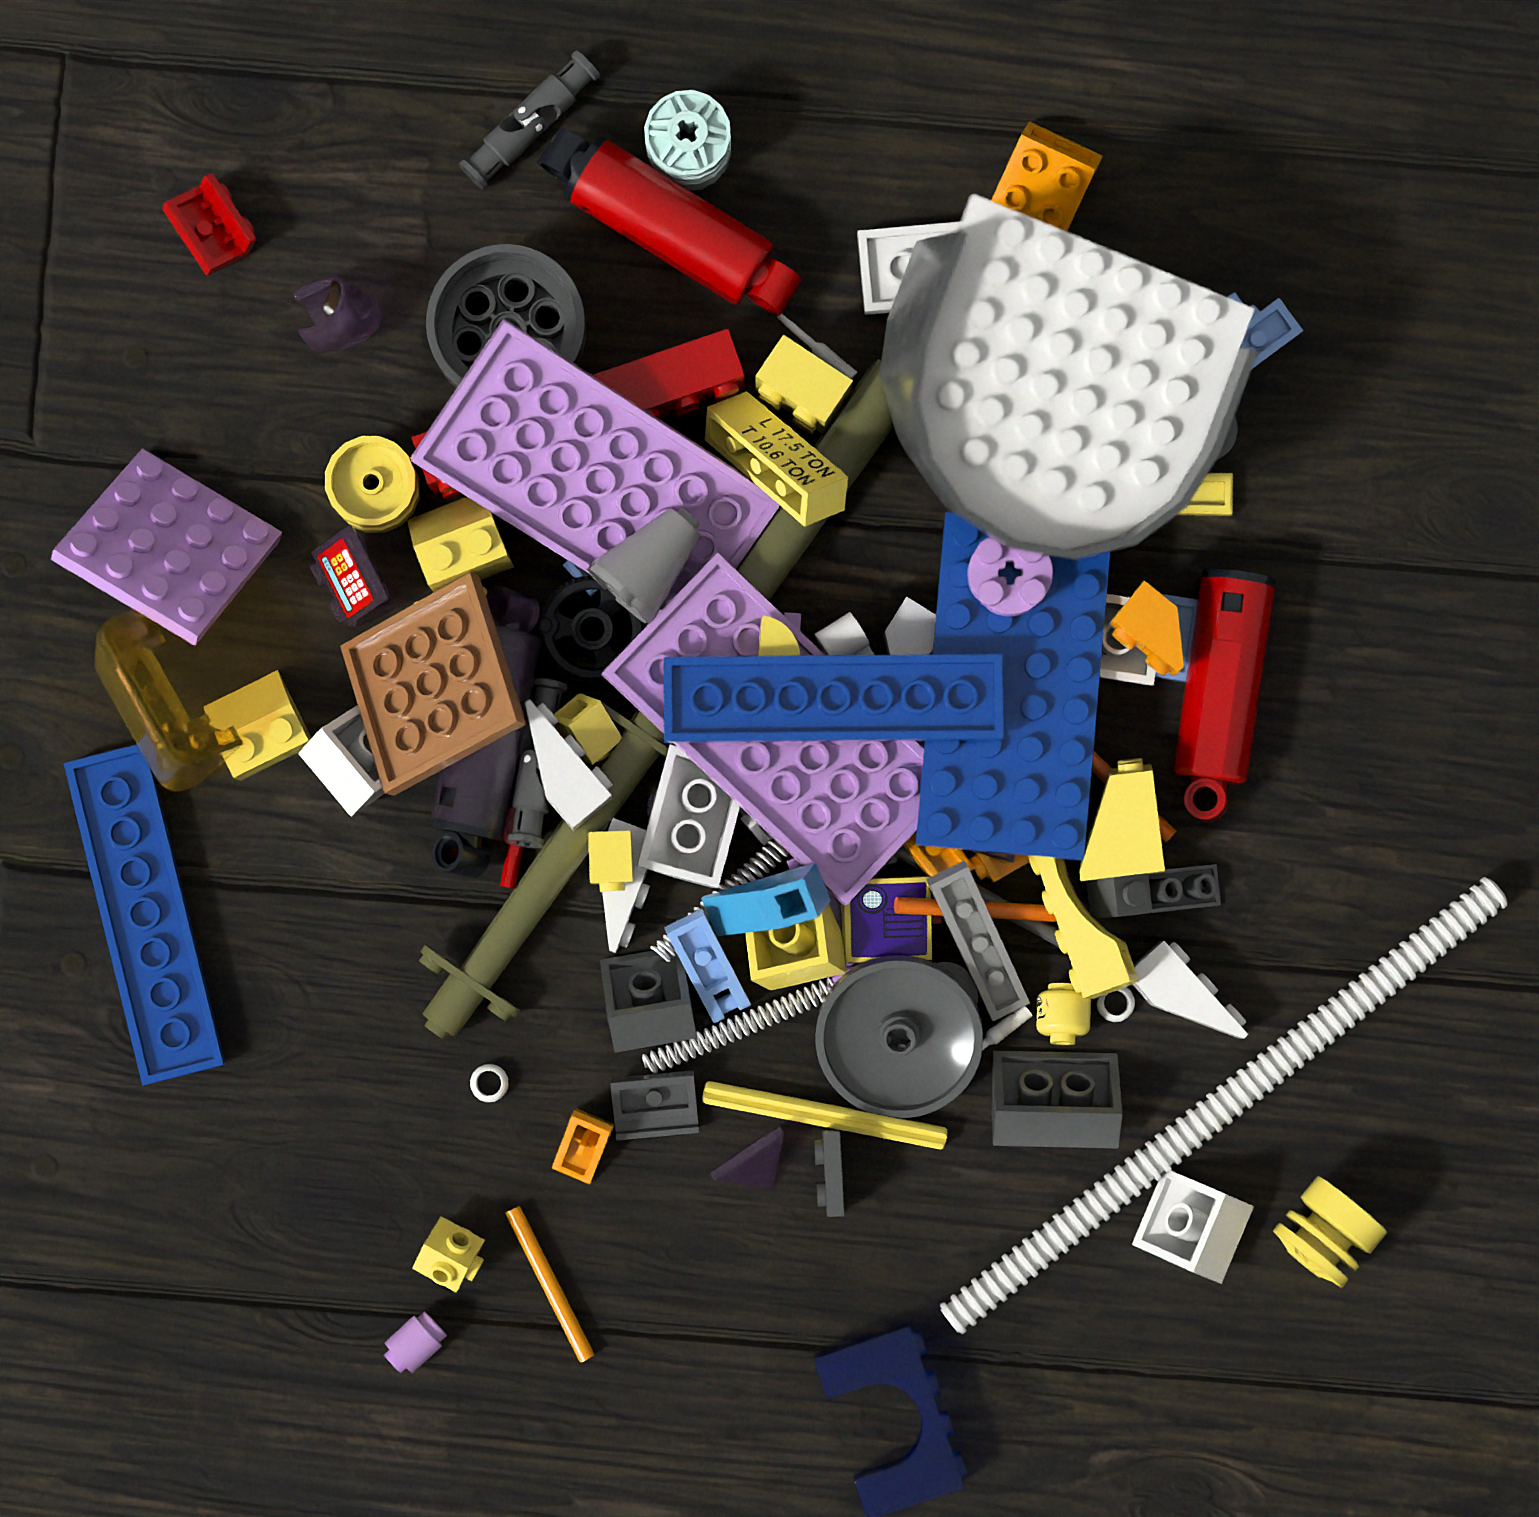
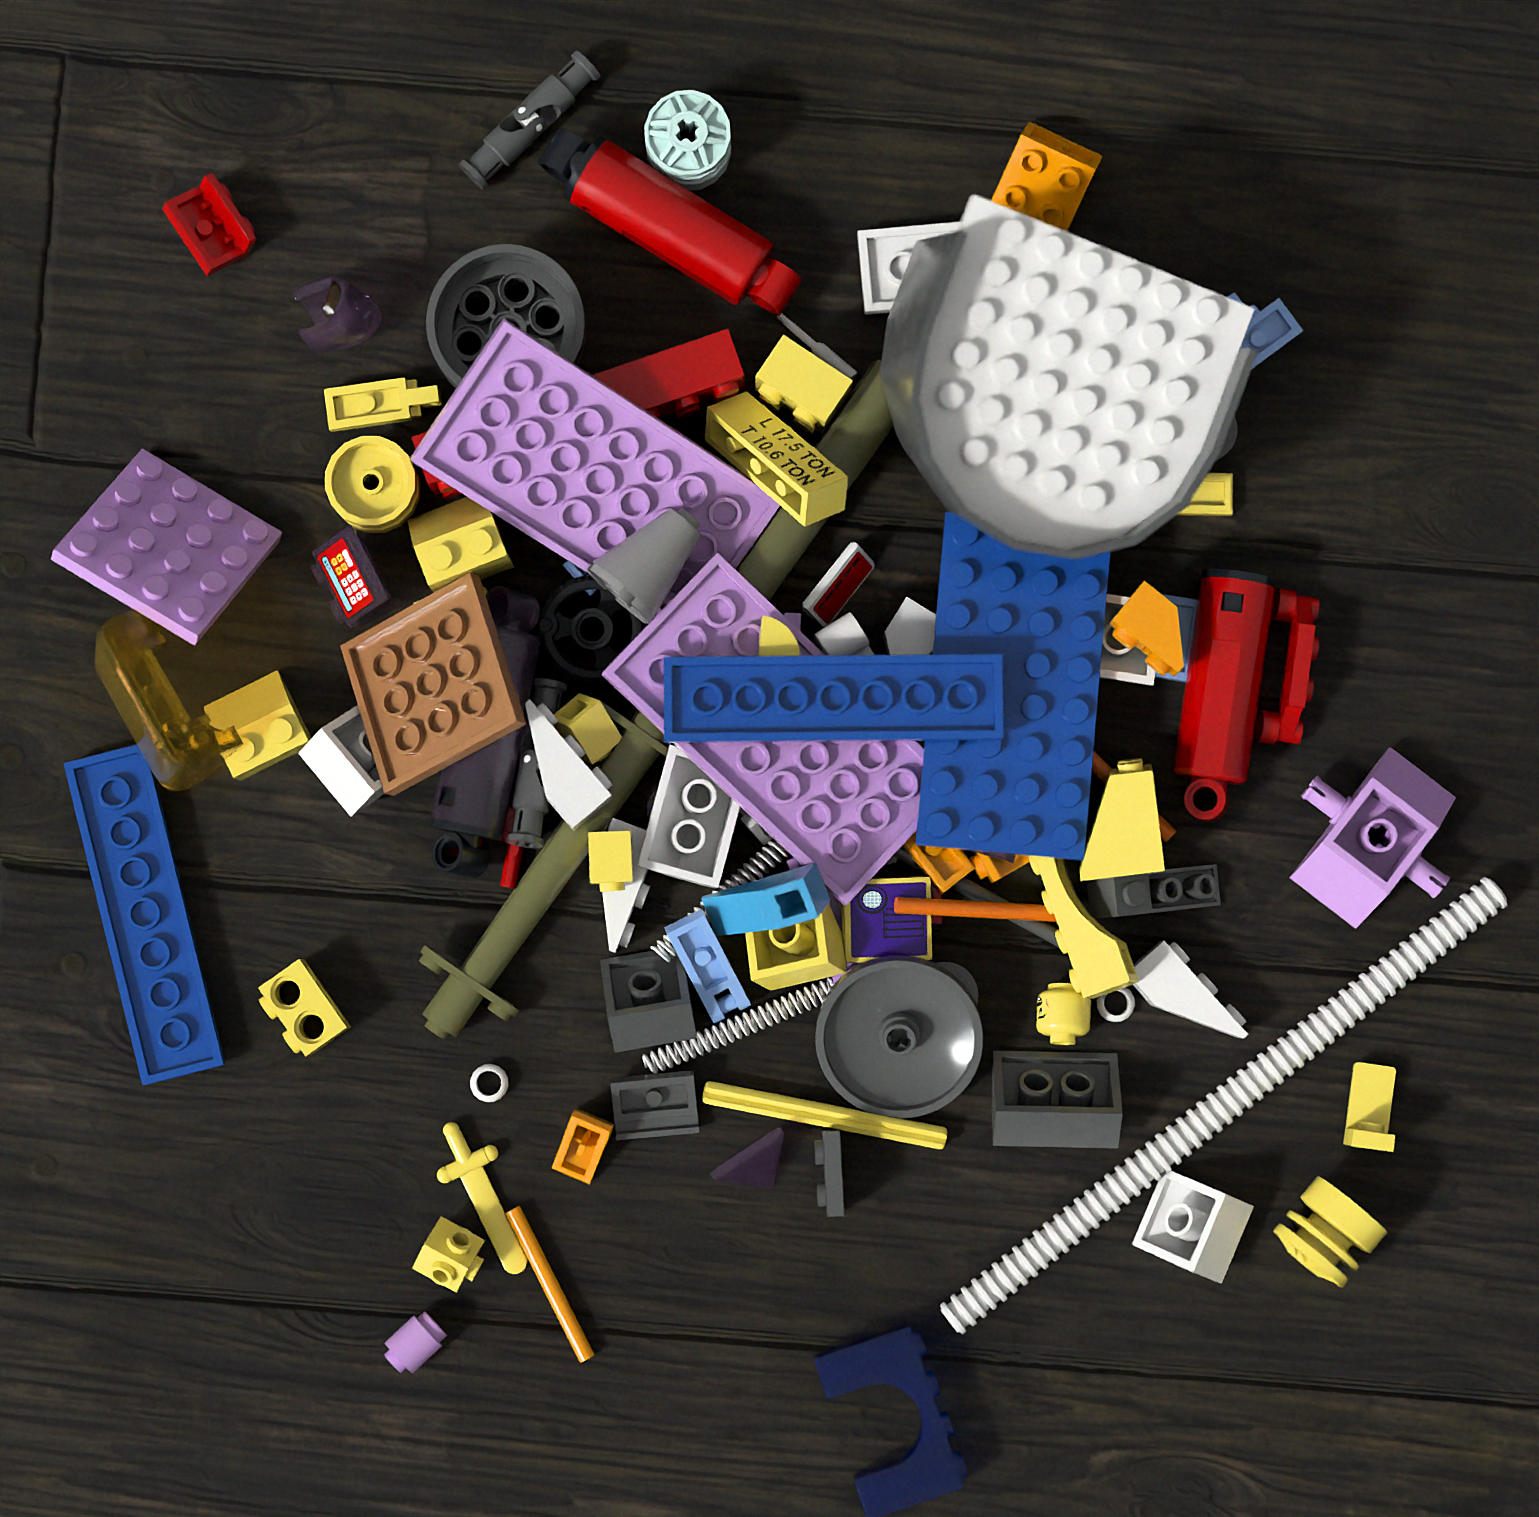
(312, 1001): none -> light yellow brick
(378, 403): none -> light yellow hinge
(471, 1171): none -> light yellow sword
(838, 585): none -> slope
(978, 940): light grey plate -> none
(995, 592): lavender plate -> none
(1006, 1026): white piece -> none
(1296, 683): none -> red plate
(1350, 871): none -> lavender slope
(1370, 1107): none -> light yellow bracket

